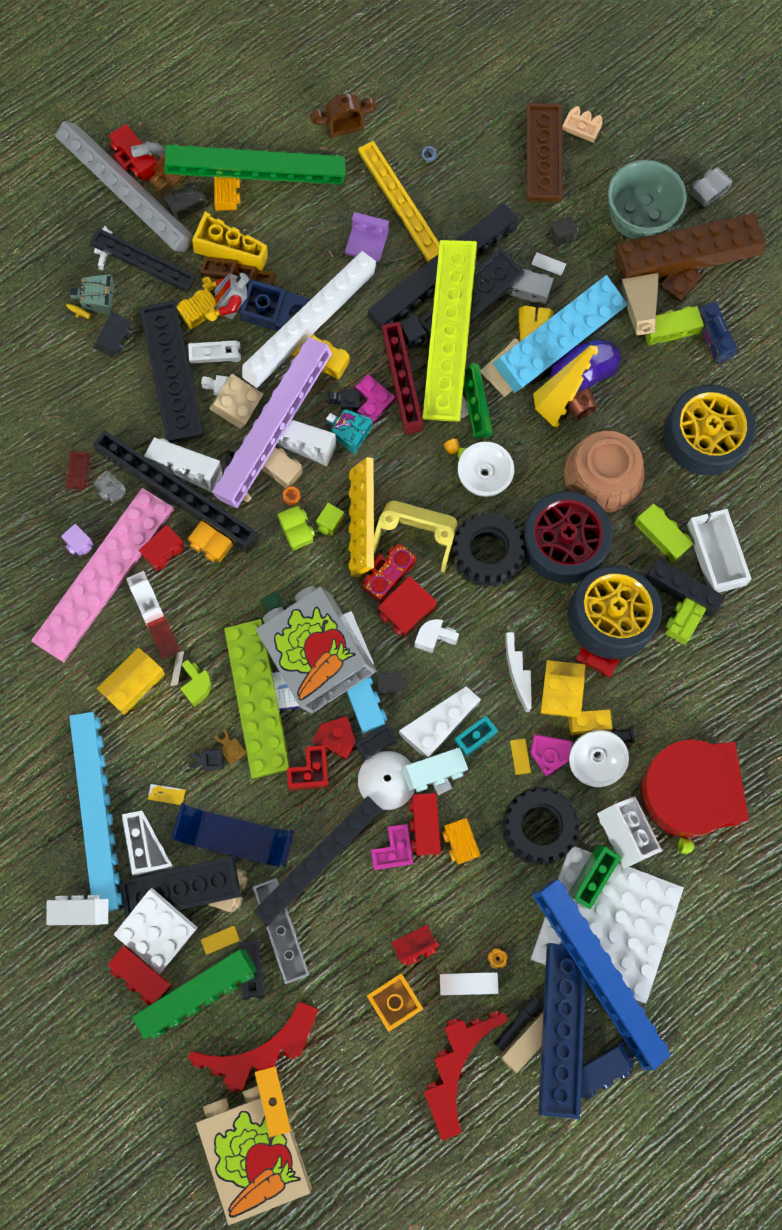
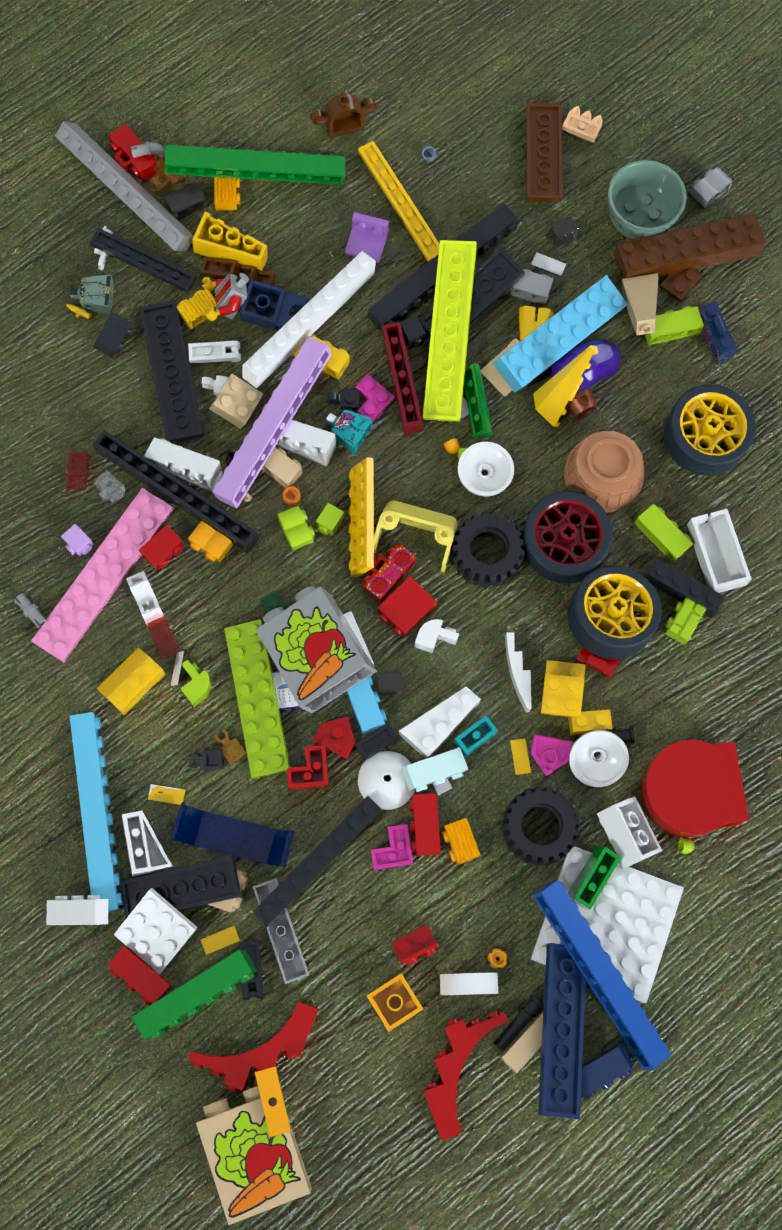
(30, 610): none -> light grey pin

